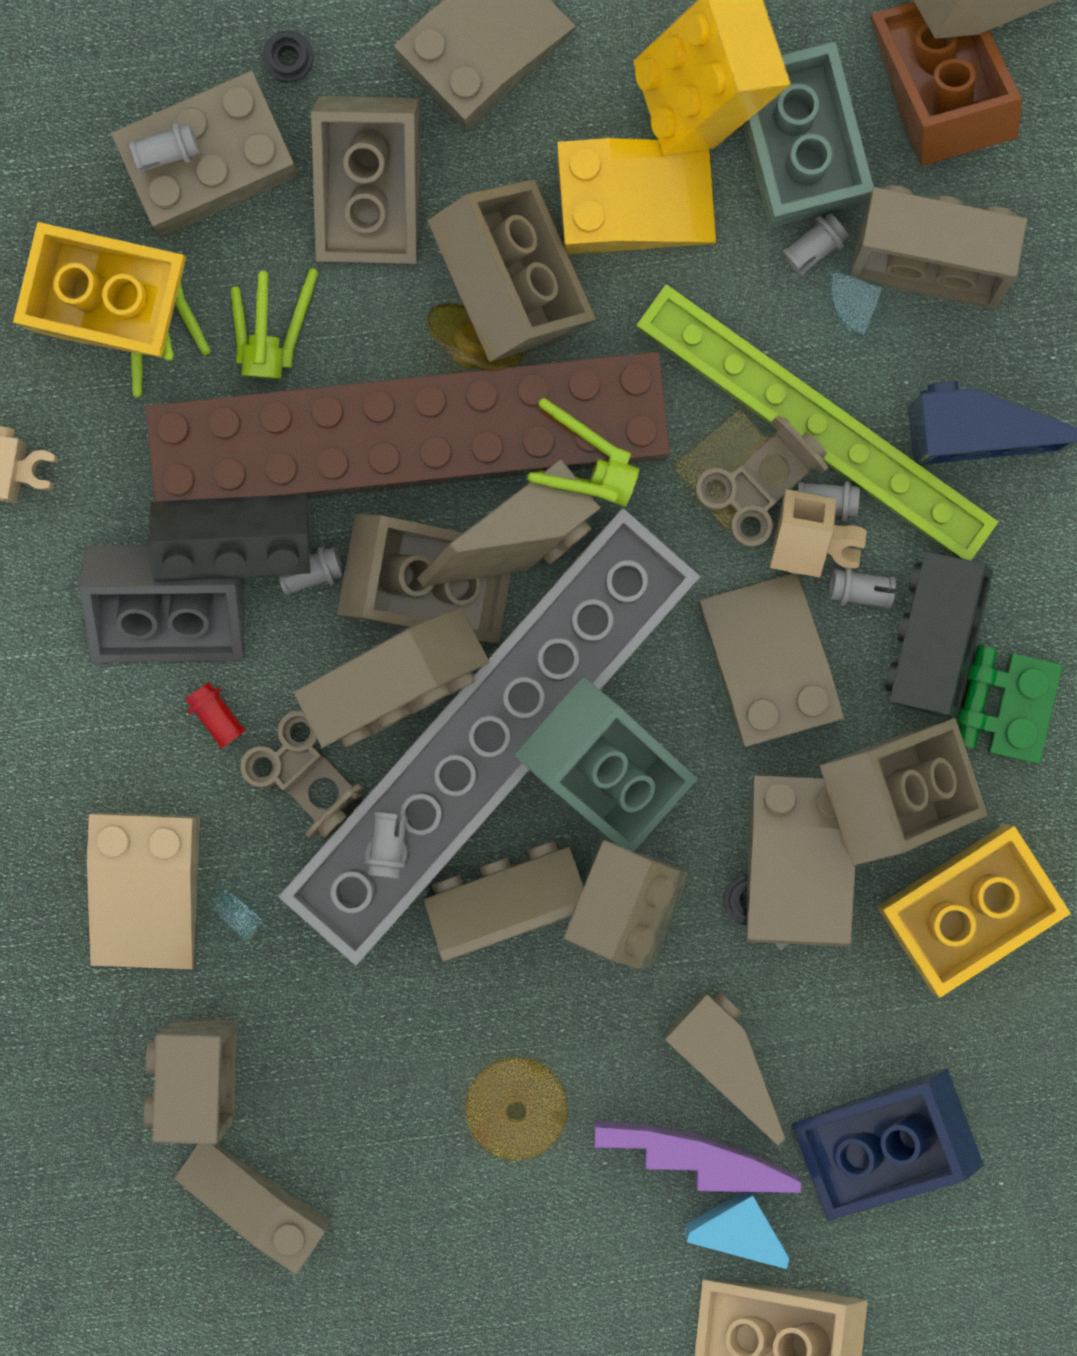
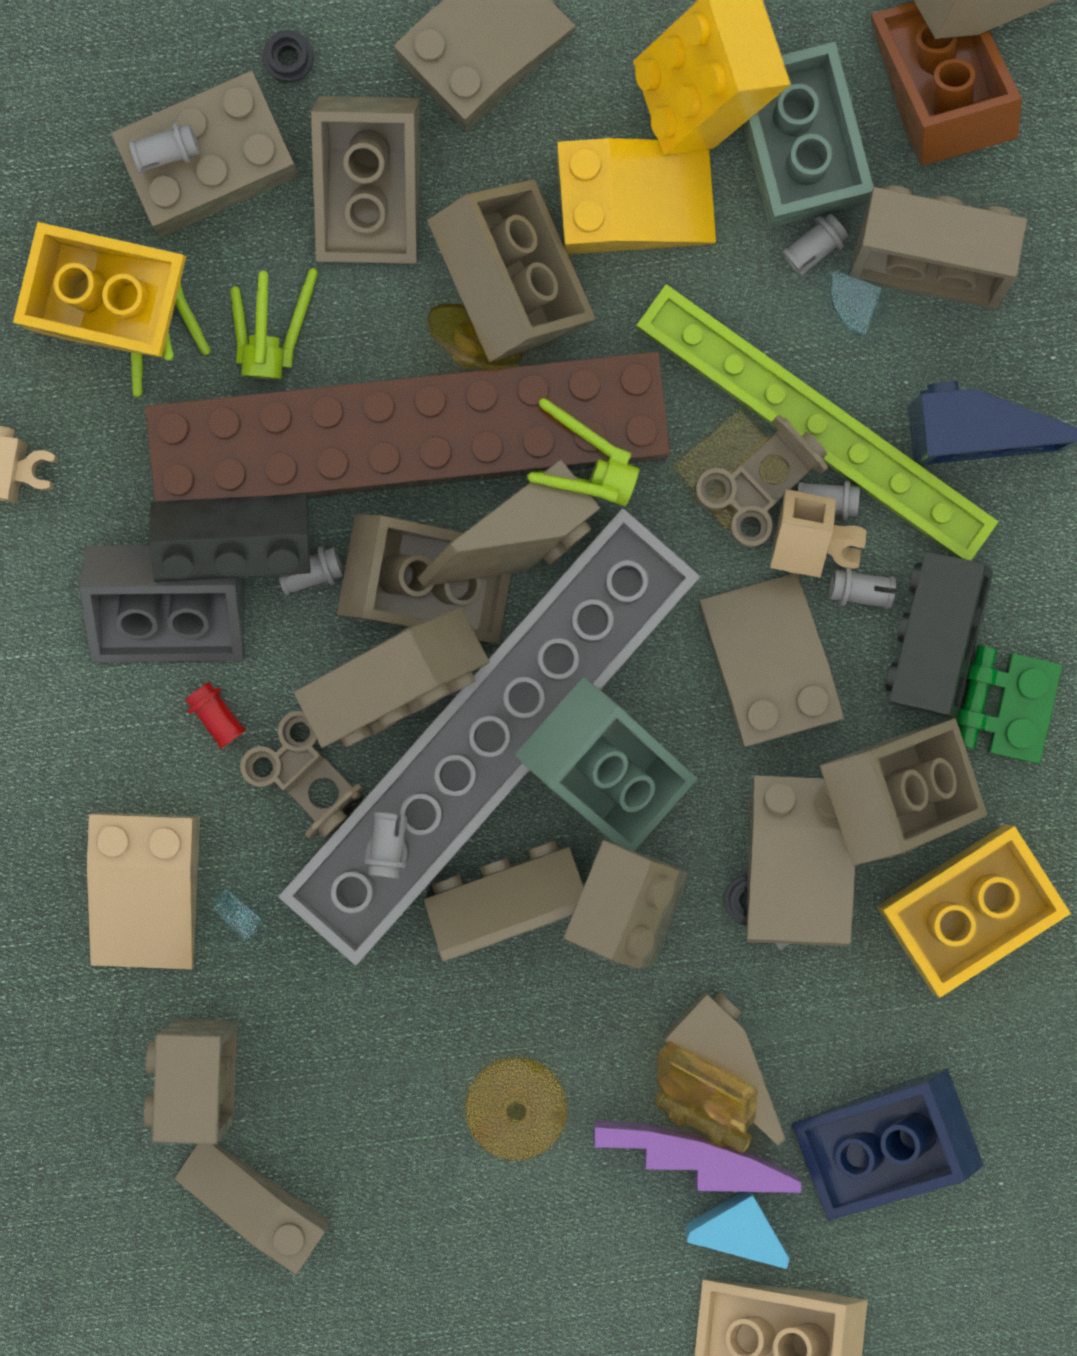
(705, 1097): none -> clear yellow plate

